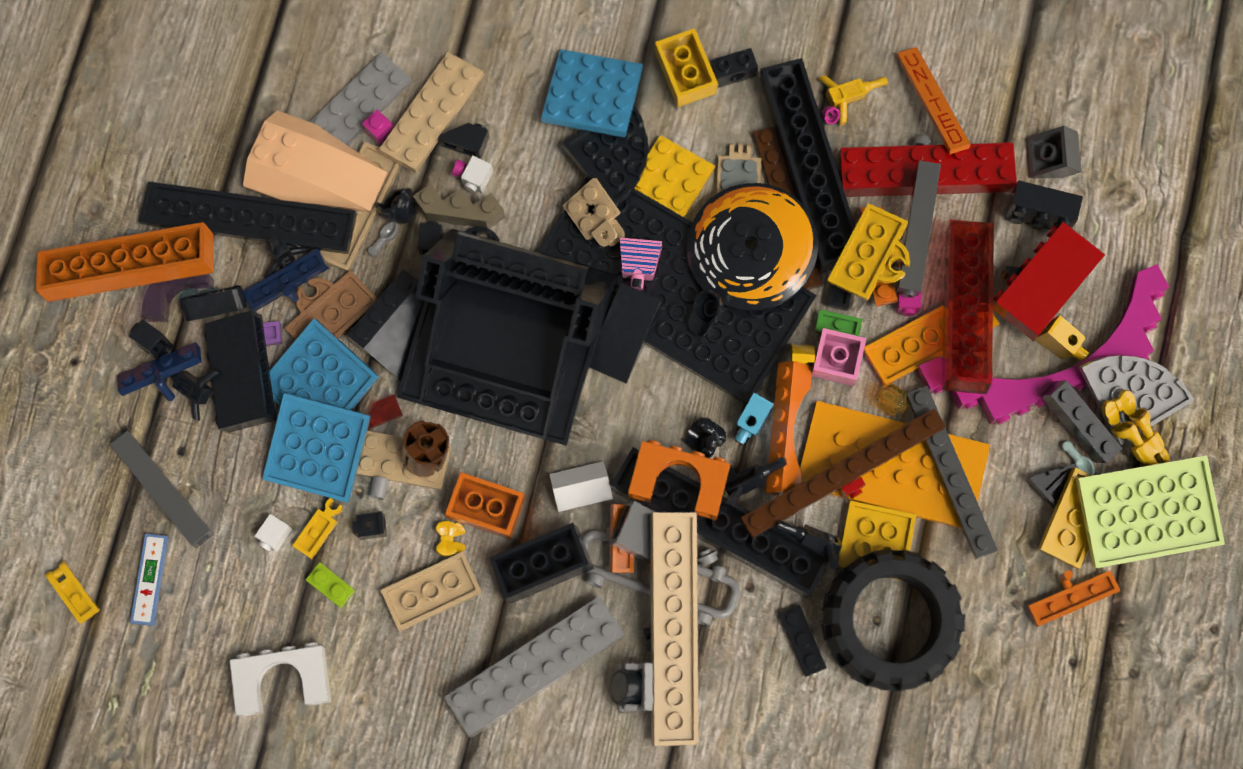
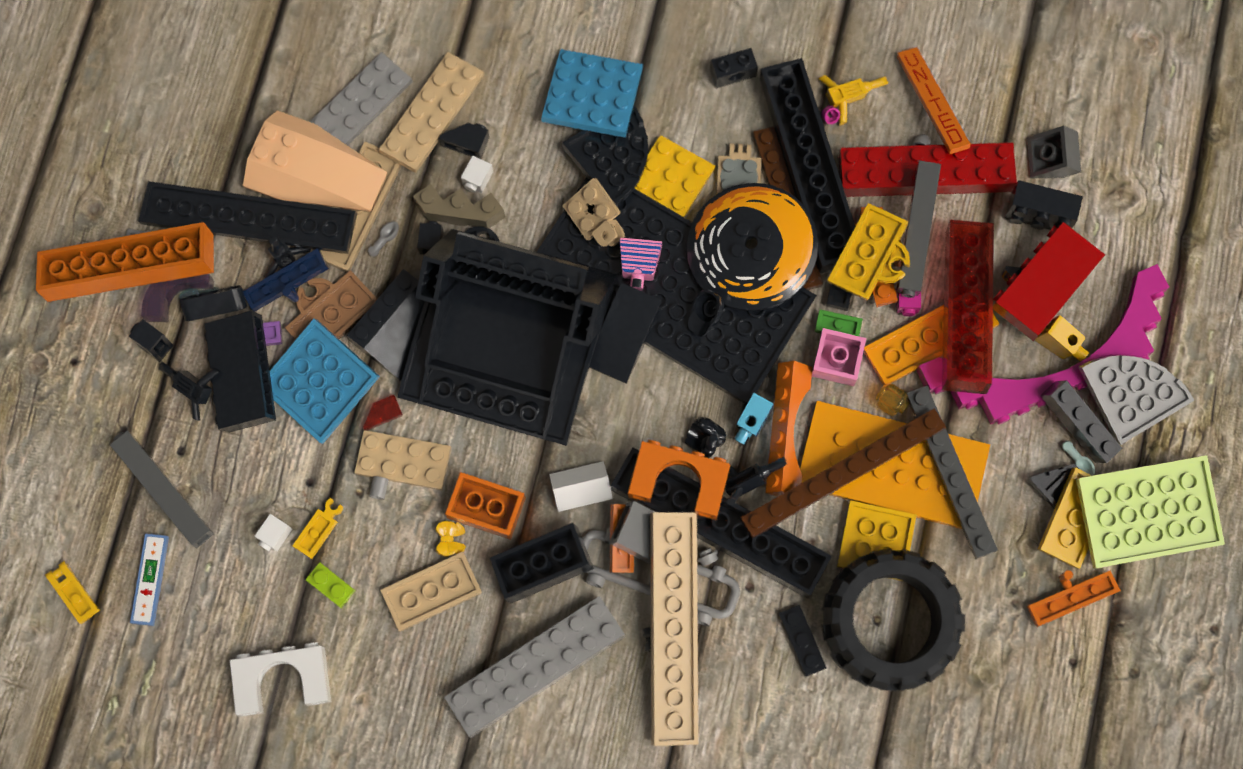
(158, 369): dark blue plate -> none
(316, 447): dark azure plate -> none
(377, 127): dark pink brick -> none
(377, 529): black brick -> none
(398, 206): black hair -> none
(425, 448): reddish brown cylinder -> none
(459, 168): dark pink hinge -> none
(633, 687): piece -> none
(686, 67): yellow brick -> none
(802, 353): yellow slope -> none
(815, 539): black piece -> none
(853, 489): red plate -> none
(1124, 402): yellow piece -> none
(1148, 449): yellow piece -> none

